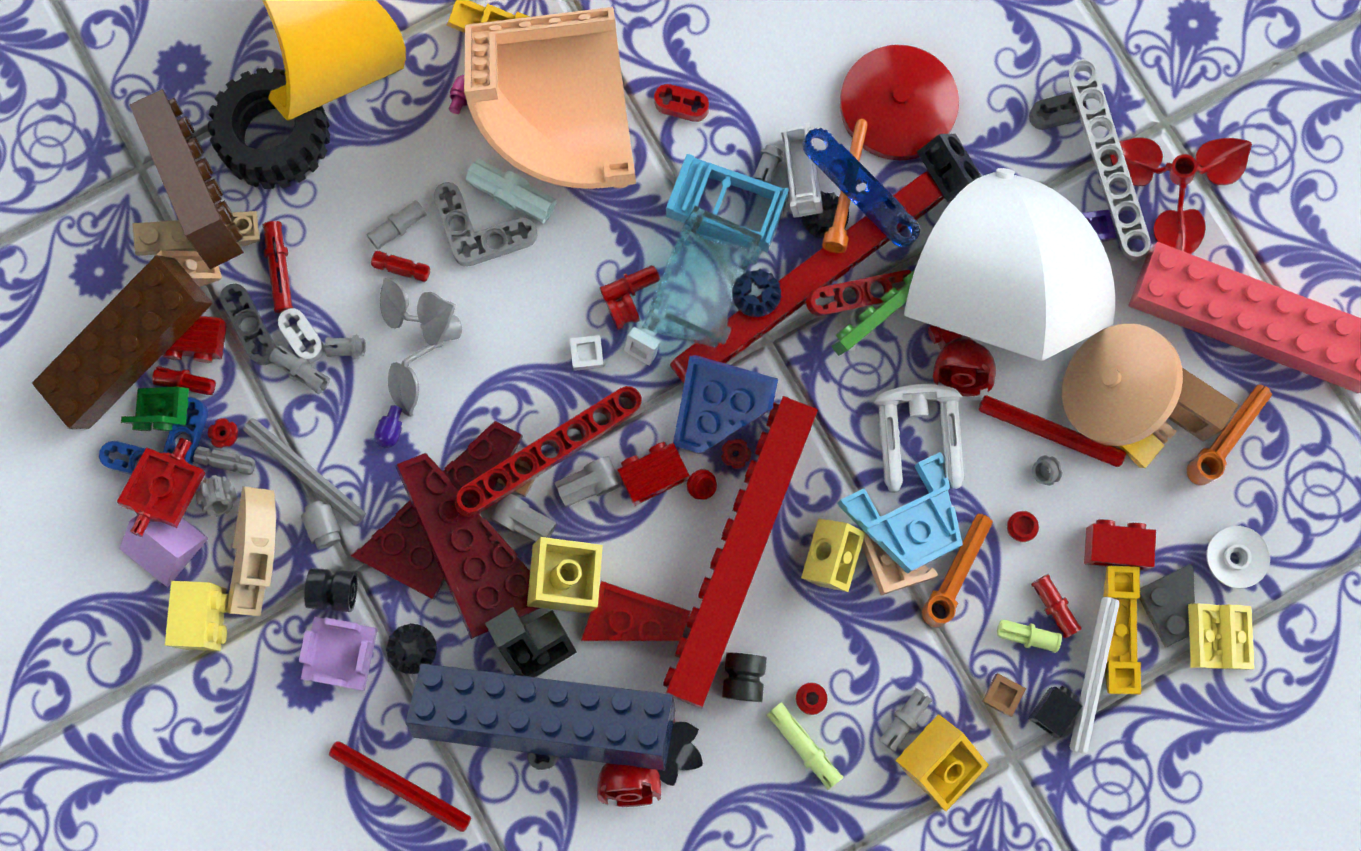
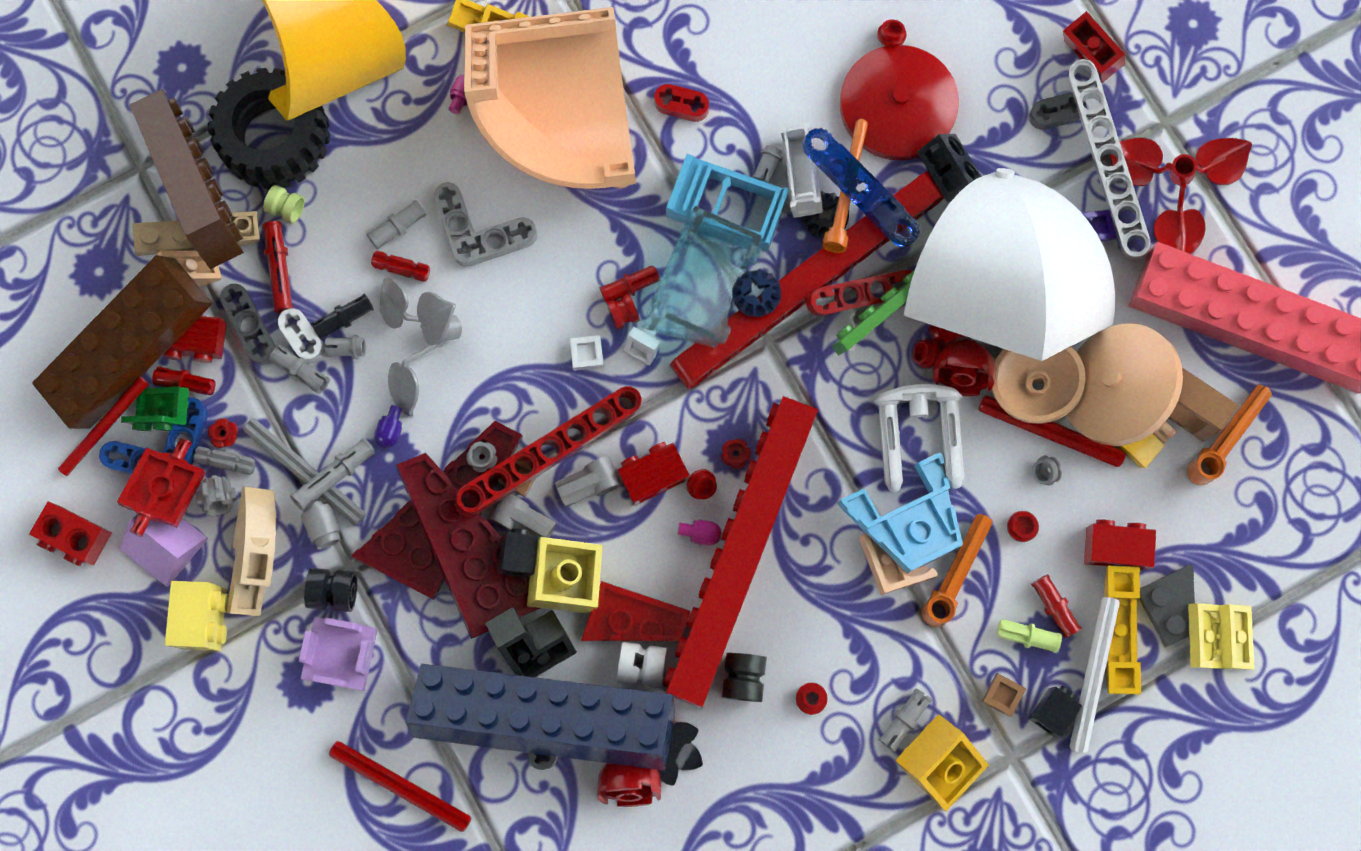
(72, 530): none -> red brick
(103, 426): none -> red bar
(284, 204): none -> yellowish green wheel
(337, 470): none -> light grey pin
(342, 316): none -> black pin
(425, 643): black gear -> none
(482, 448): none -> light grey plate
(510, 190): light aqua piece -> none
(517, 553): none -> black brick
(653, 665): none -> white wheel
(701, 532): none -> dark pink cylinder
(719, 402): blue plate -> none
(805, 746): yellowish green pin -> none
(833, 555): light yellow brick -> none
(891, 33): none -> red plate
(926, 353): none -> red plate
(1062, 381): none -> light nougat dish
(1094, 44): none -> red brick
(1252, 554): white dish -> none

